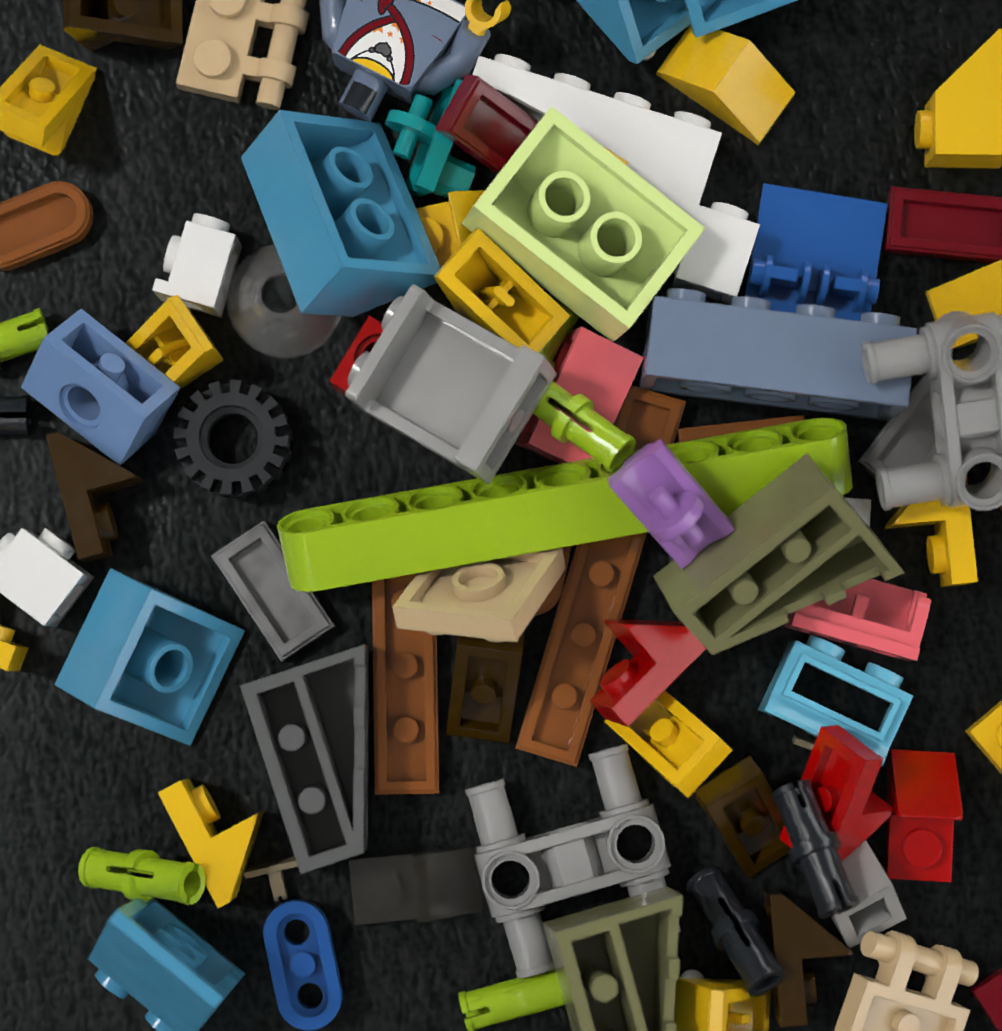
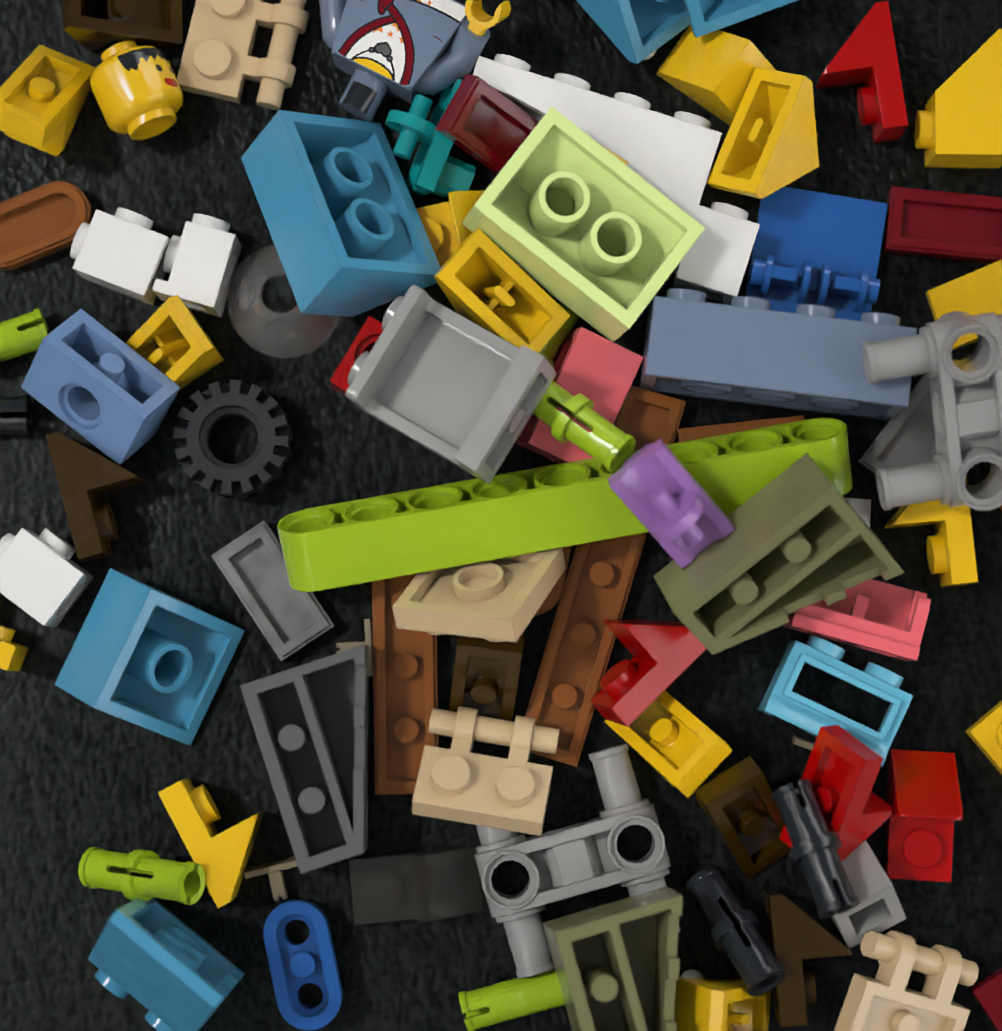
(120, 253): none -> white brick
(136, 90): none -> yellow head
(368, 625): none -> dark tan piece
(480, 787): none -> tan plate
(769, 137): none -> yellow slope
(872, 59): none -> red slope

